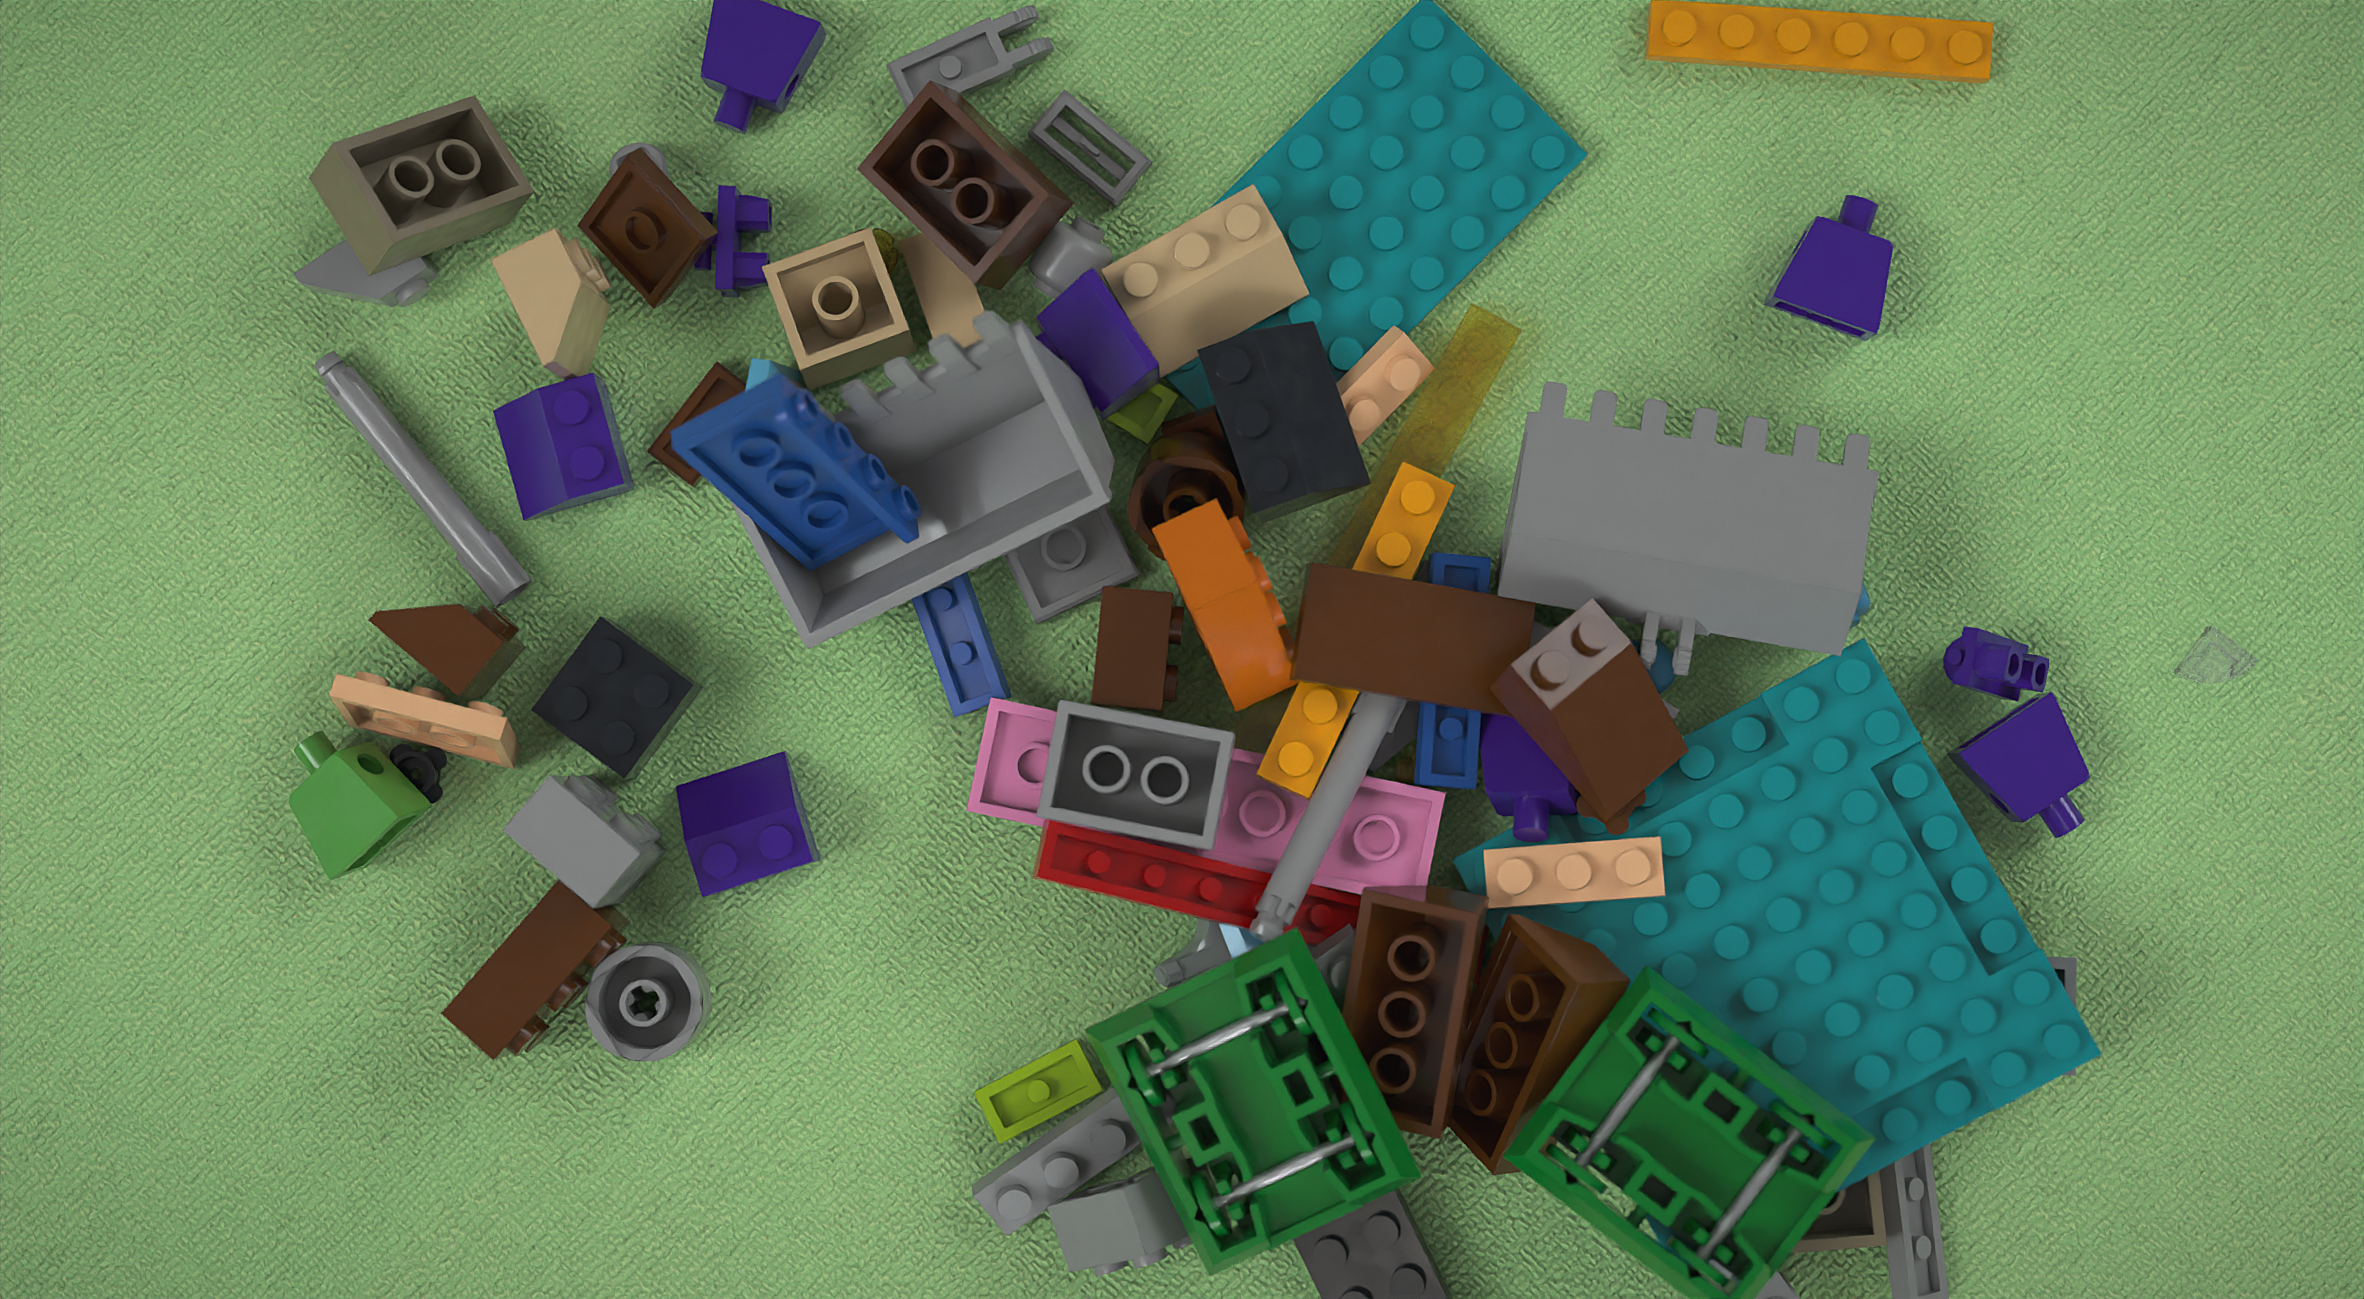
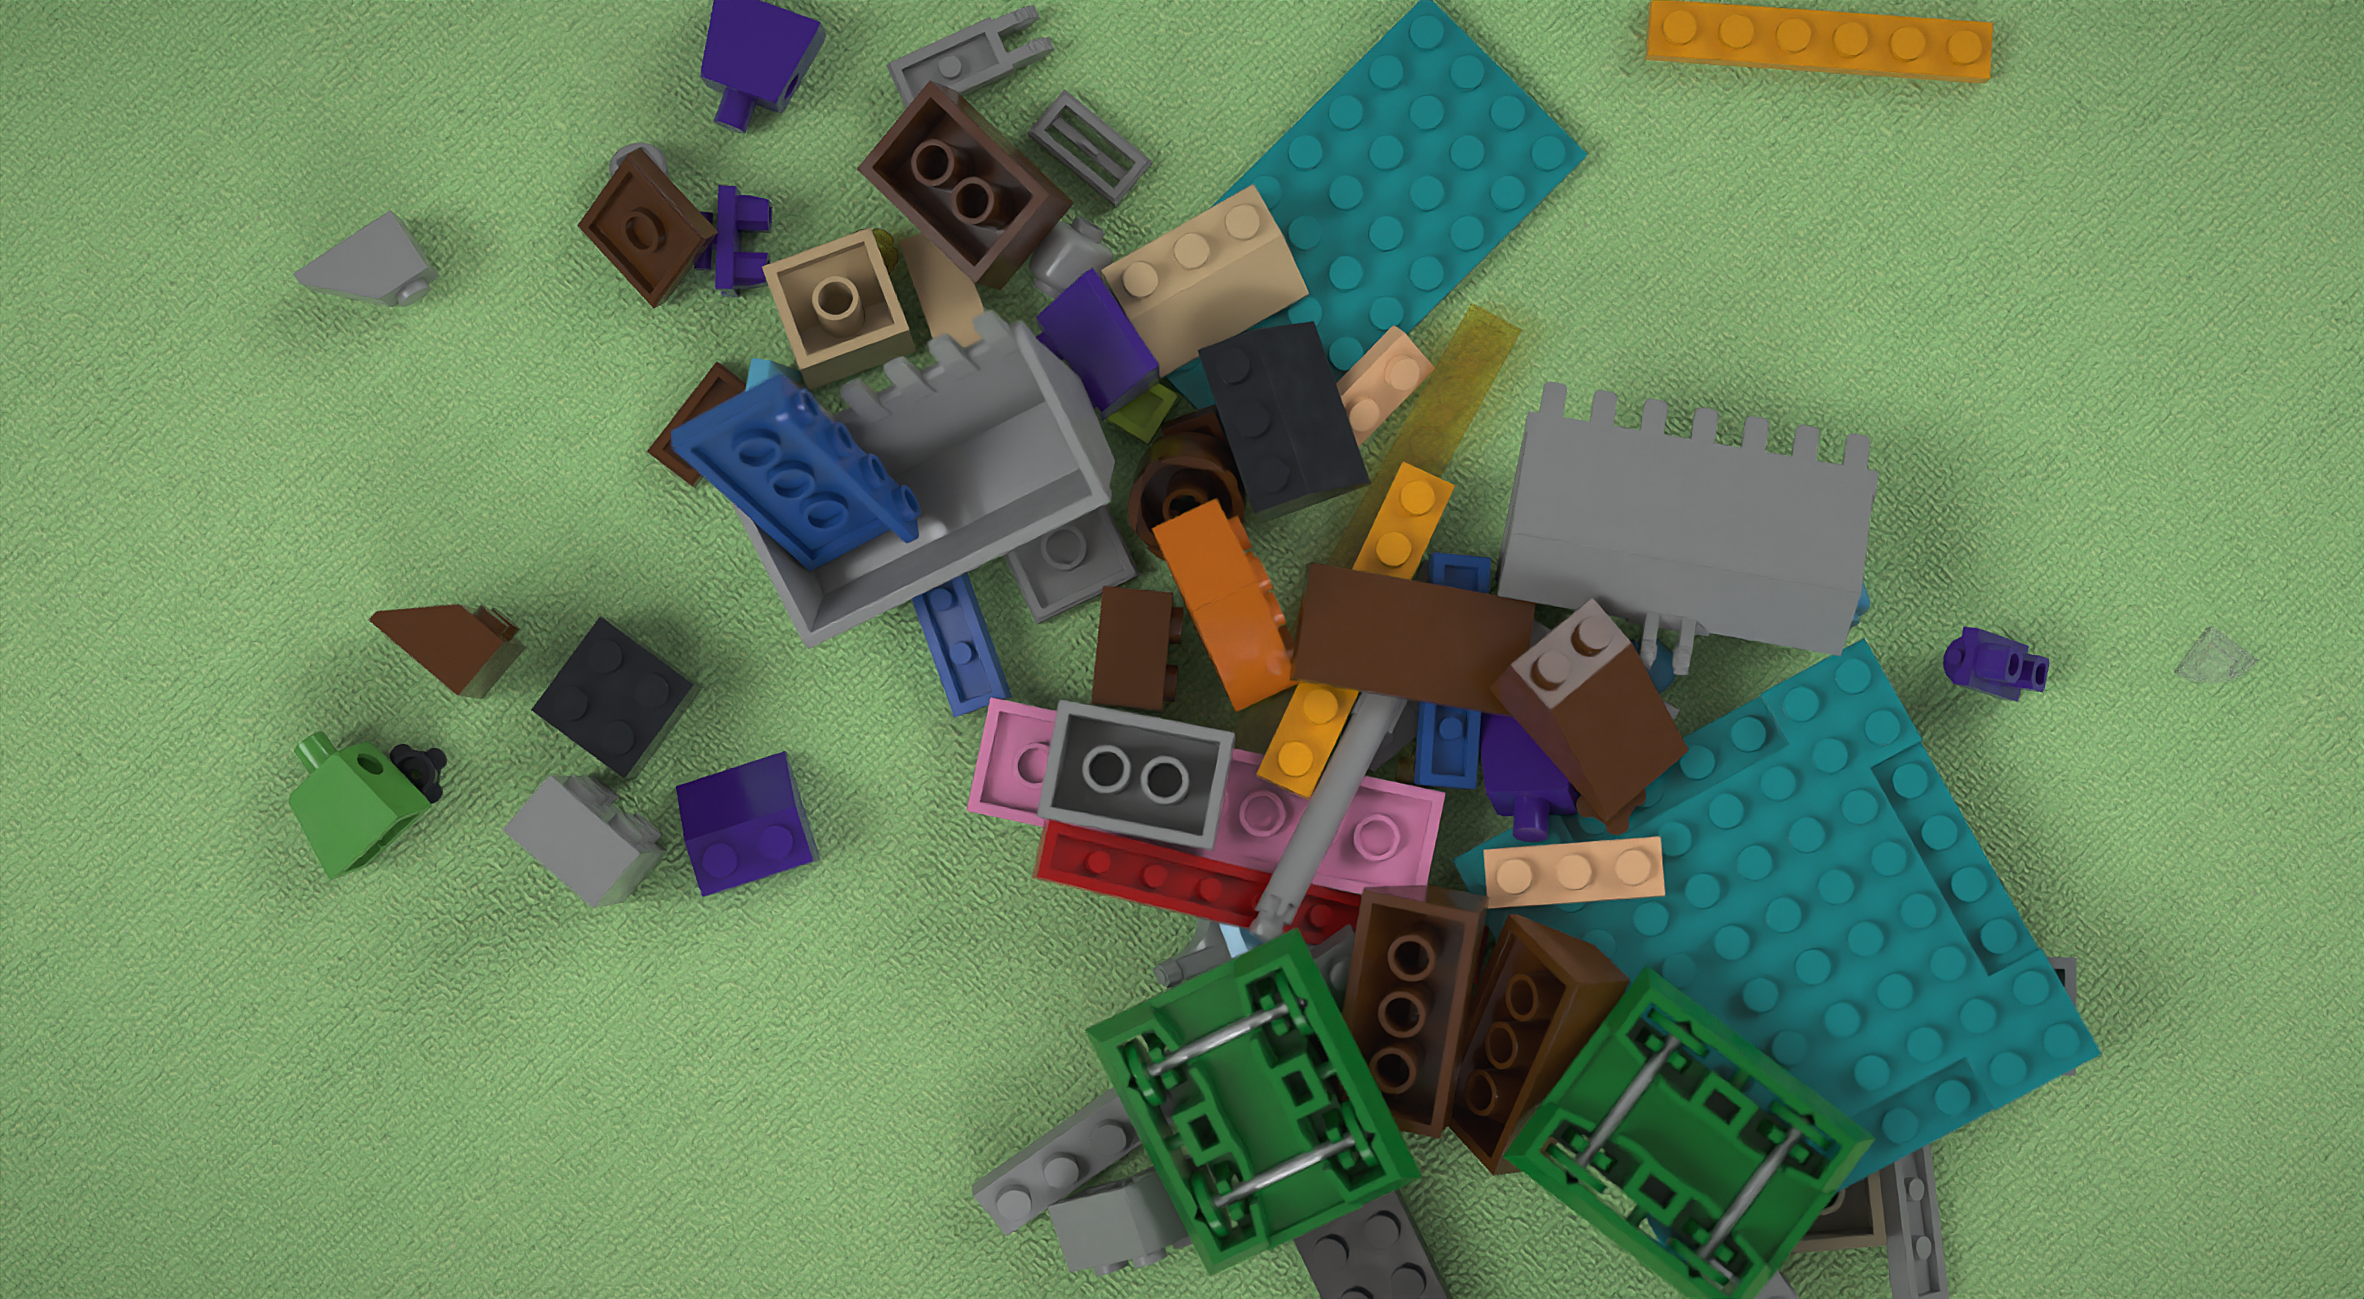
(420, 184): dark tan brick -> none
(426, 719): light nougat plate -> none
(478, 551): light grey piece -> none
(535, 972): reddish brown brick -> none
(558, 299): tan slope -> none
(563, 446): dark purple slope -> none
(616, 990): light grey brick -> none
(1038, 1090): lime plate -> none
(1837, 272): dark purple torso -> none
(2027, 764): dark purple torso -> none

